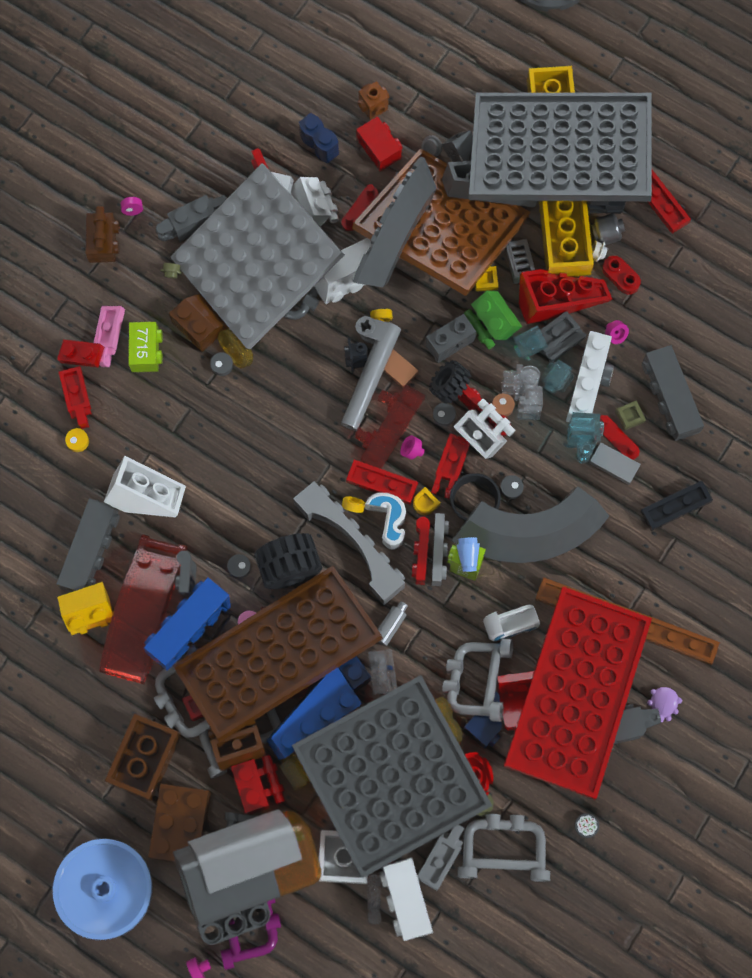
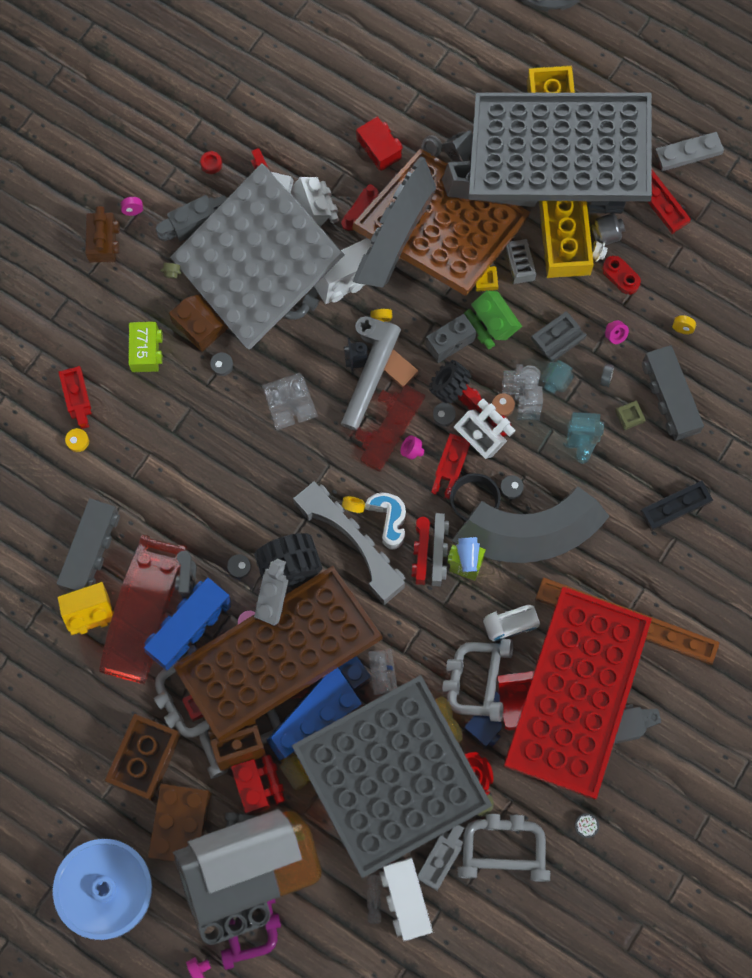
(80, 353): red plate -> none
(108, 331): bright pink hinge -> none
(144, 490): white slope -> none
(211, 162): none -> red tile
(233, 346): clear yellow plate -> none
(272, 593): none -> light grey hinge
(296, 392): none -> clear hips
(319, 138): dark blue brick -> none
(336, 861): white brick -> none
(373, 100): dark orange brick -> none
(381, 481): red plate -> none
(392, 622): light grey cylinder -> none
(425, 502): yellow tile -> none
(530, 343): clear light blue bracket -> none
(550, 295): red wedge -> none
(589, 374): white brick -> none
(614, 463): light grey tile -> none
(619, 438): red piece -> none
(665, 701): lavender piece -> none
(684, 324): none -> yellow tile
(689, 151): none -> light grey plate

